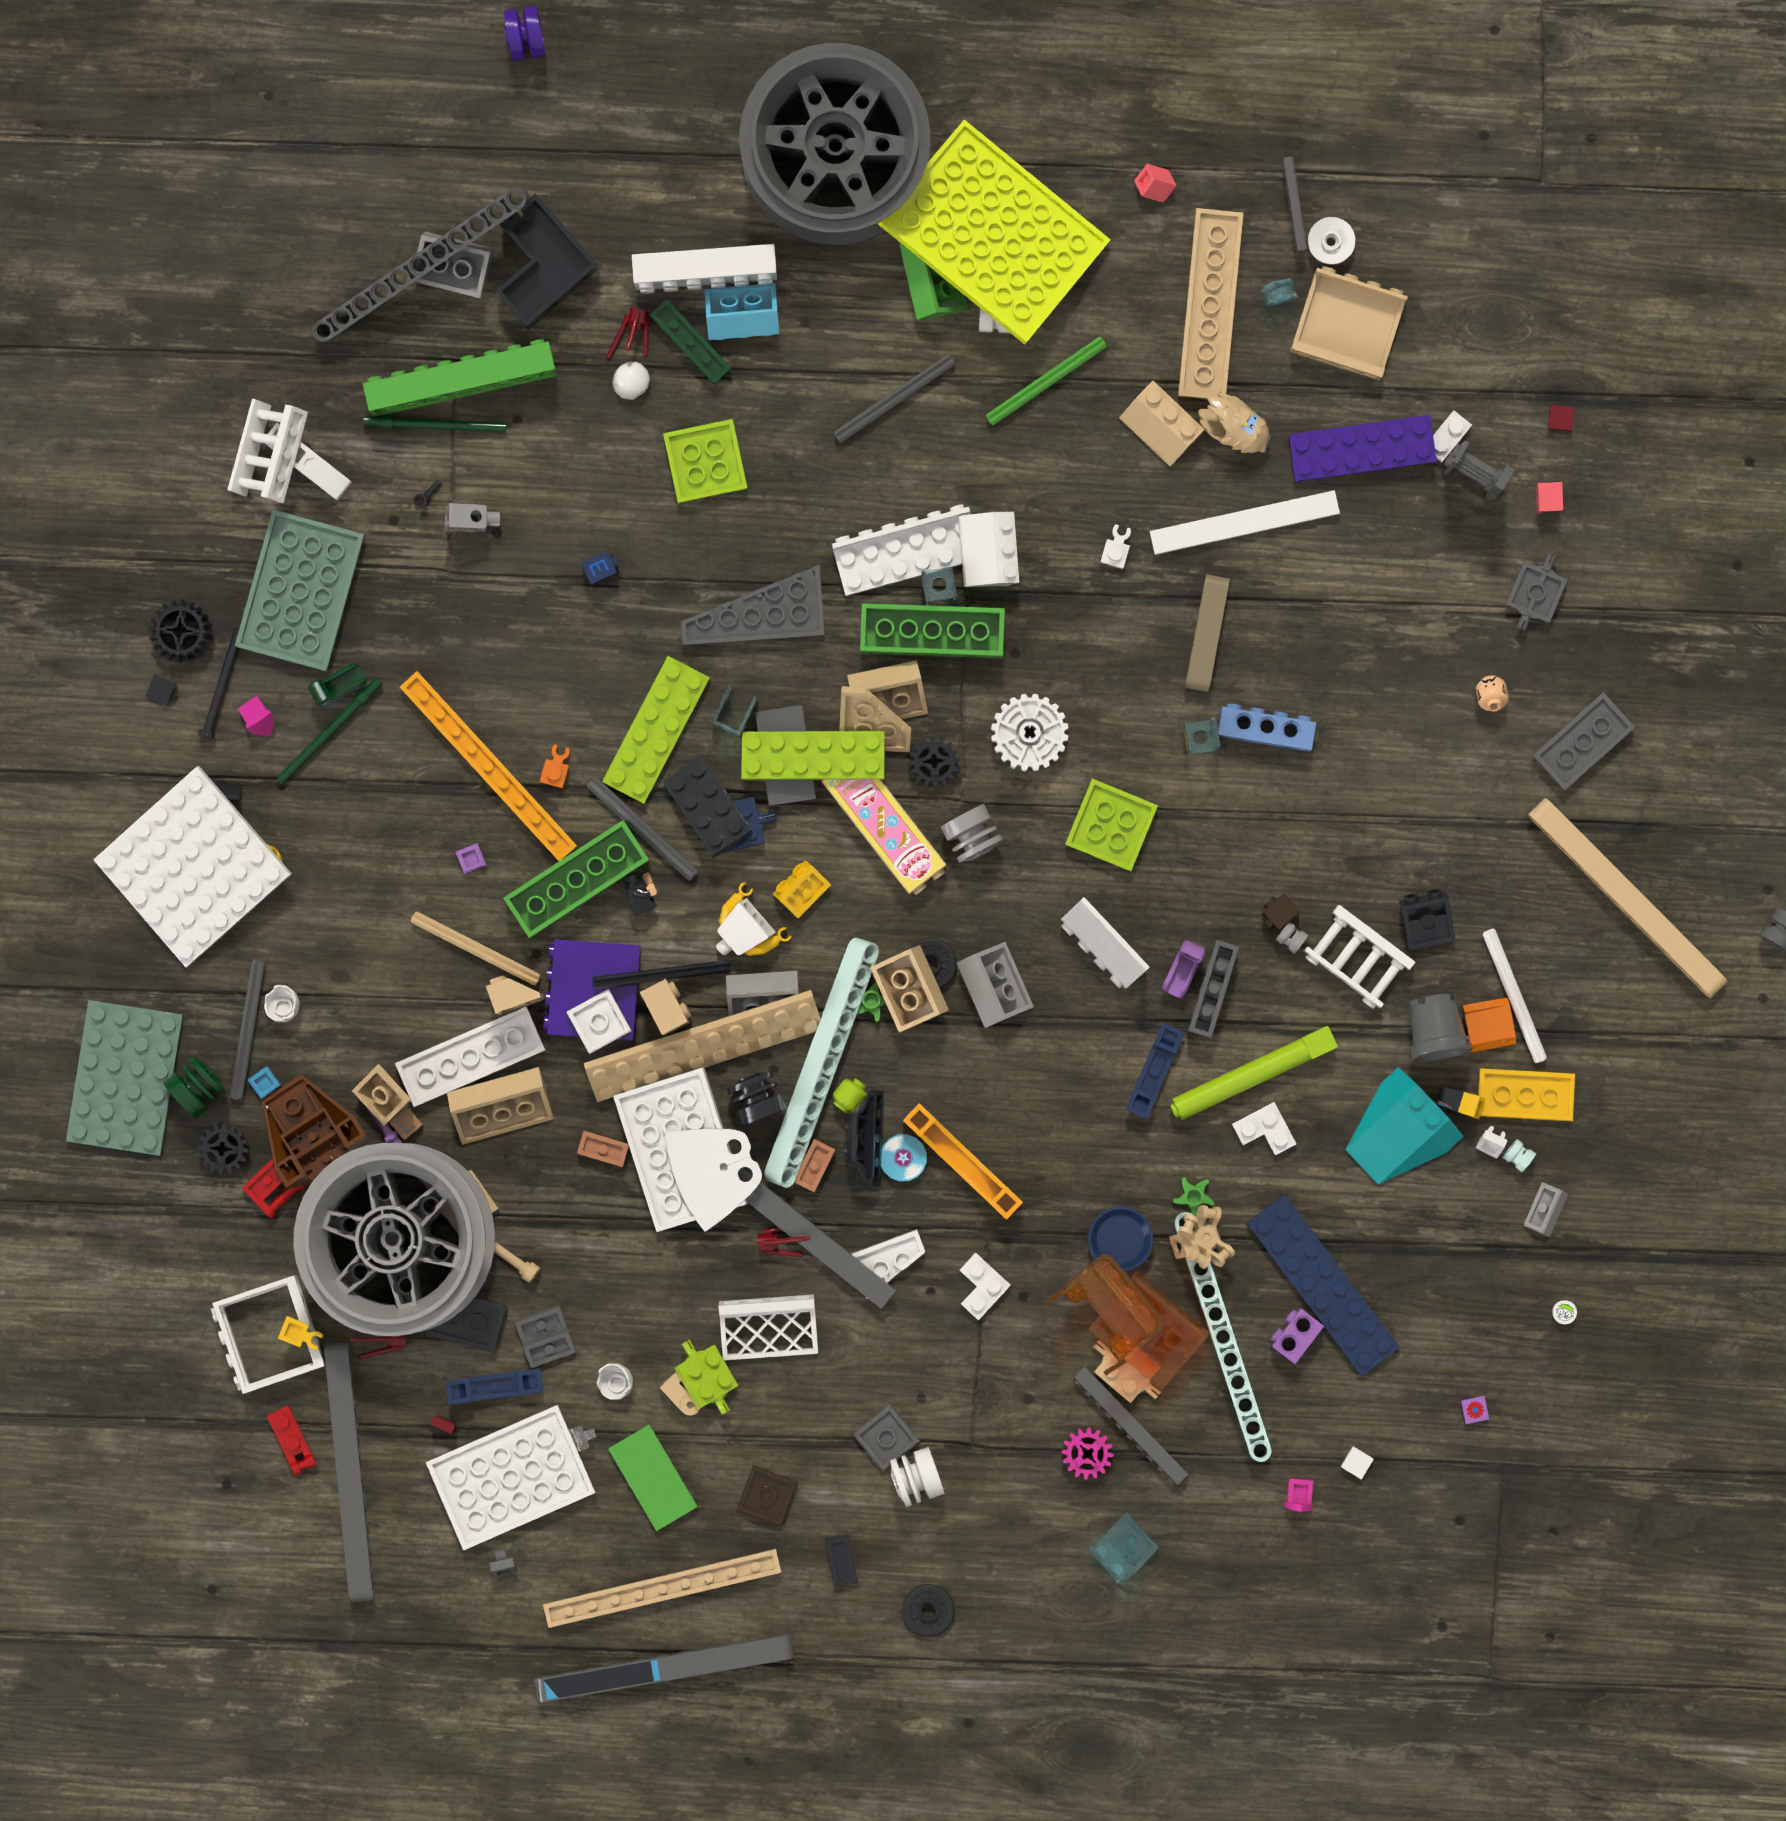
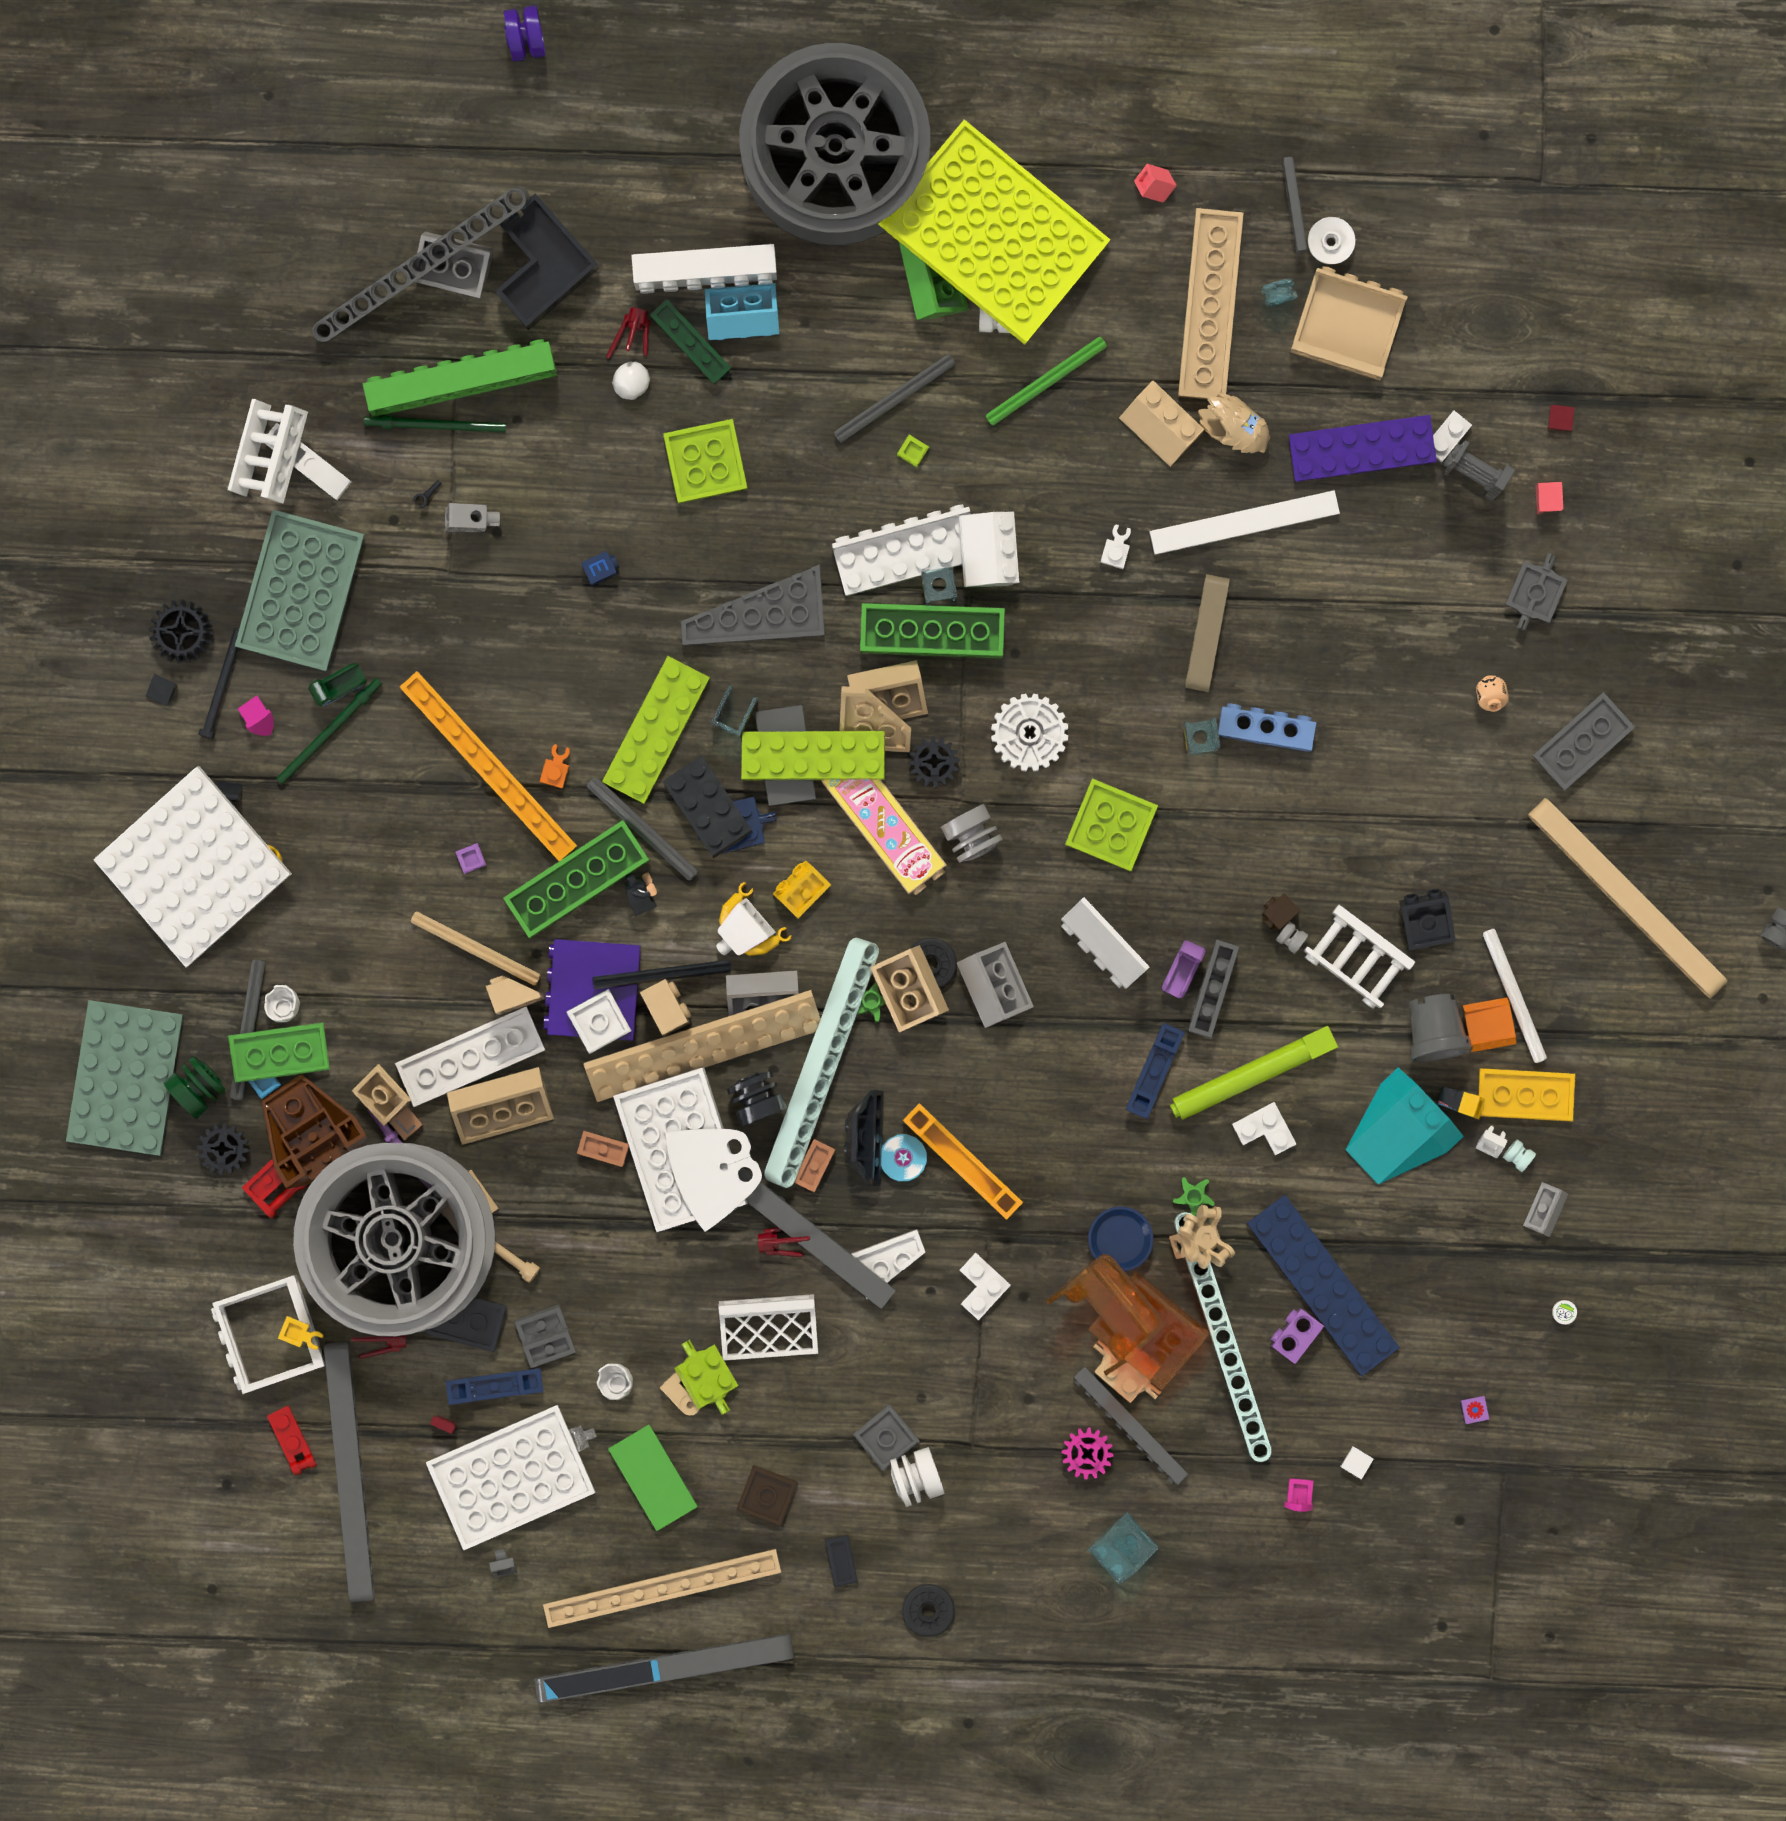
(278, 1052): none -> bright green tile
(849, 1094): lime head -> none
(912, 451): none -> lime tile

